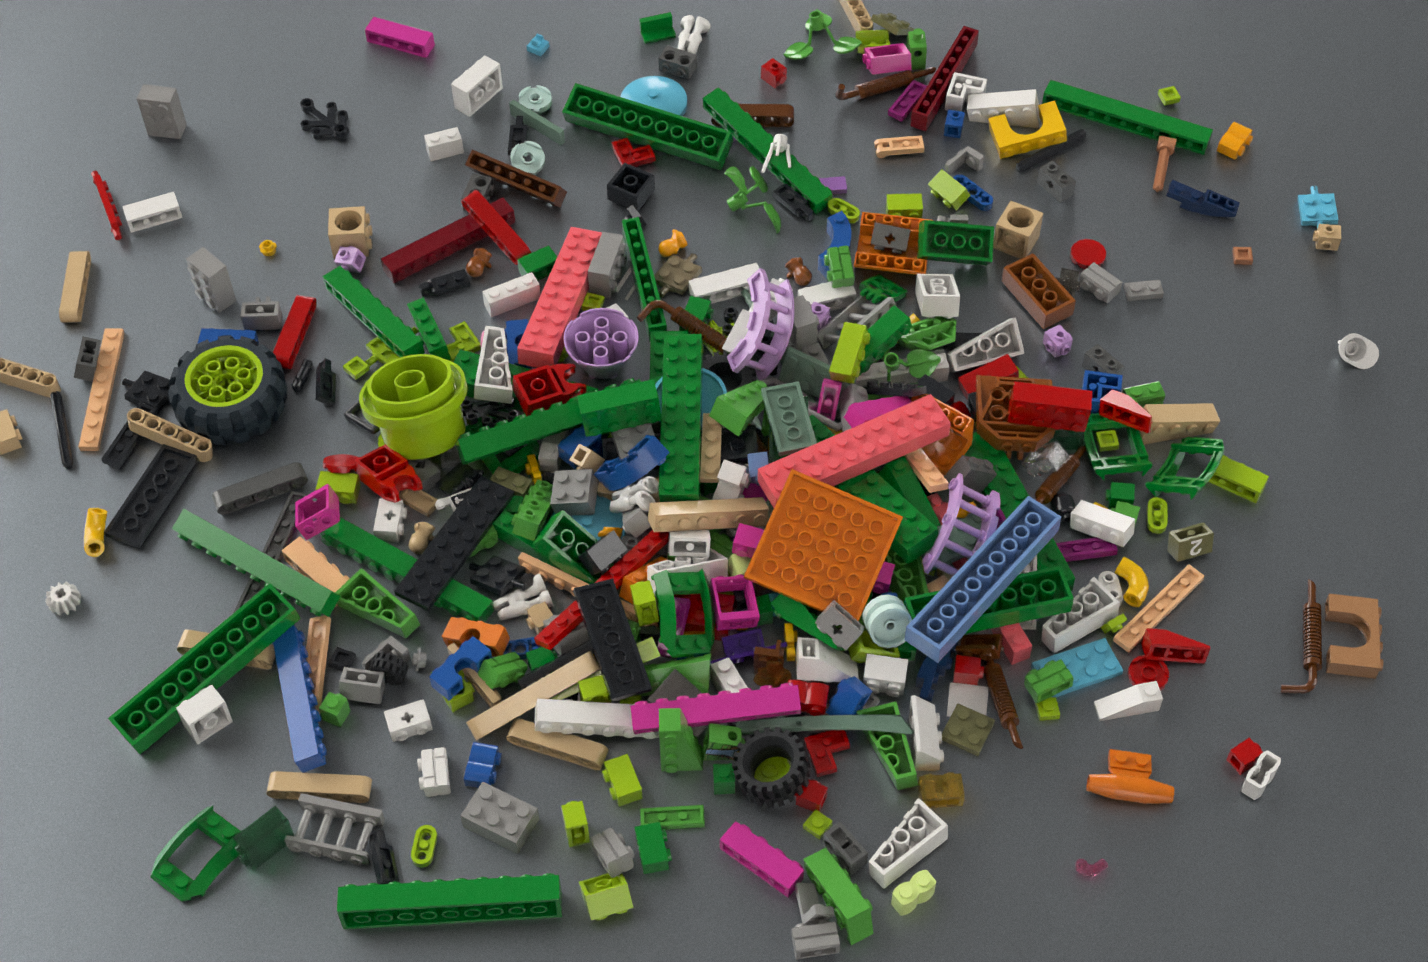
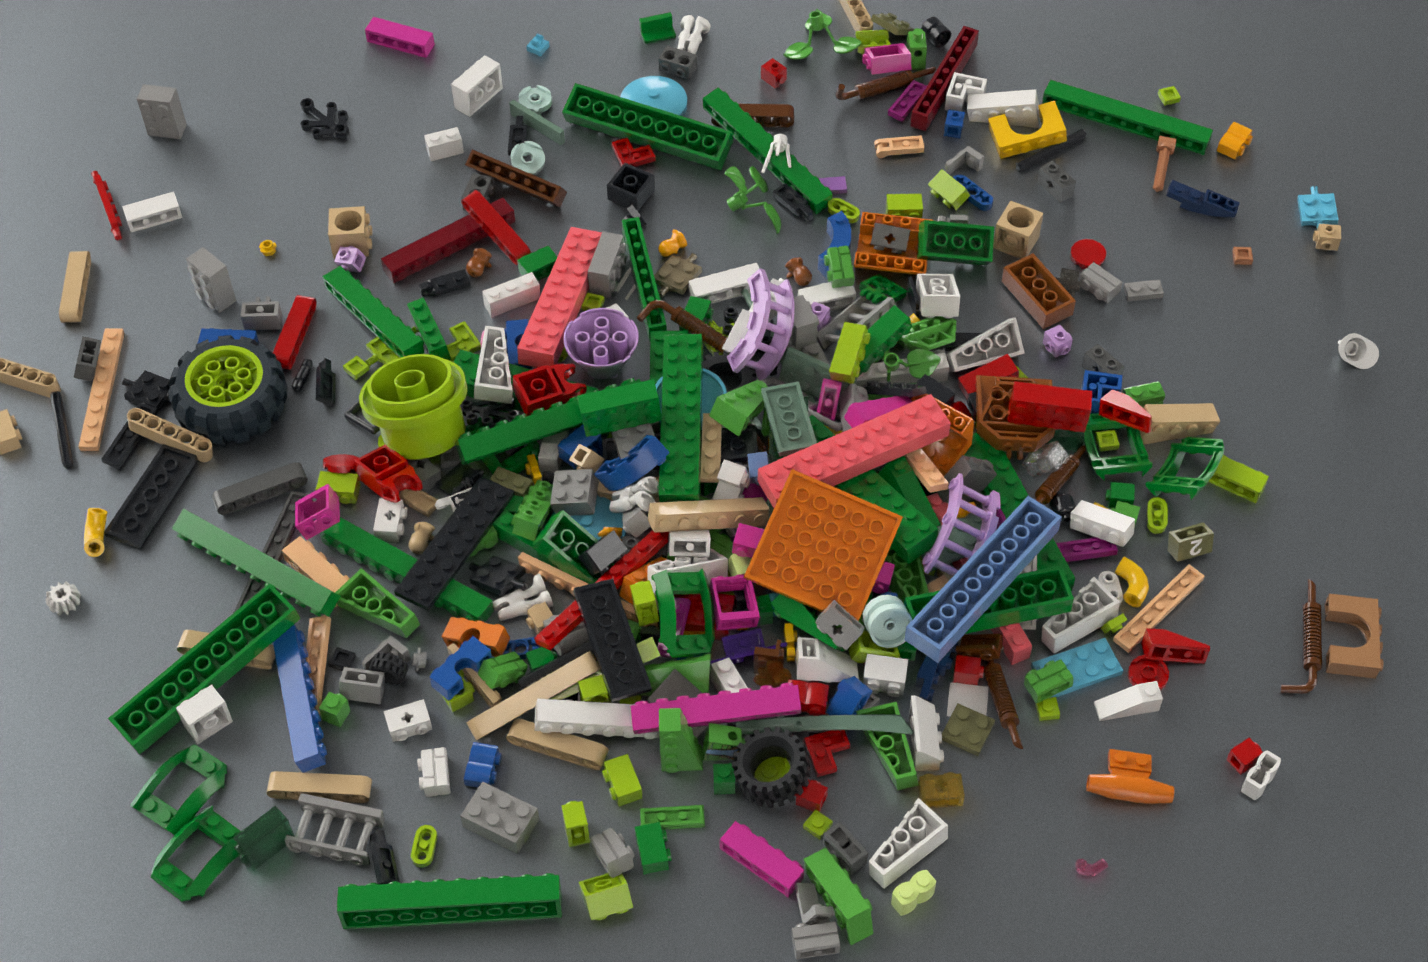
(163, 813): none -> green wedge
(913, 297): none -> black piece
(936, 32): none -> black wheel

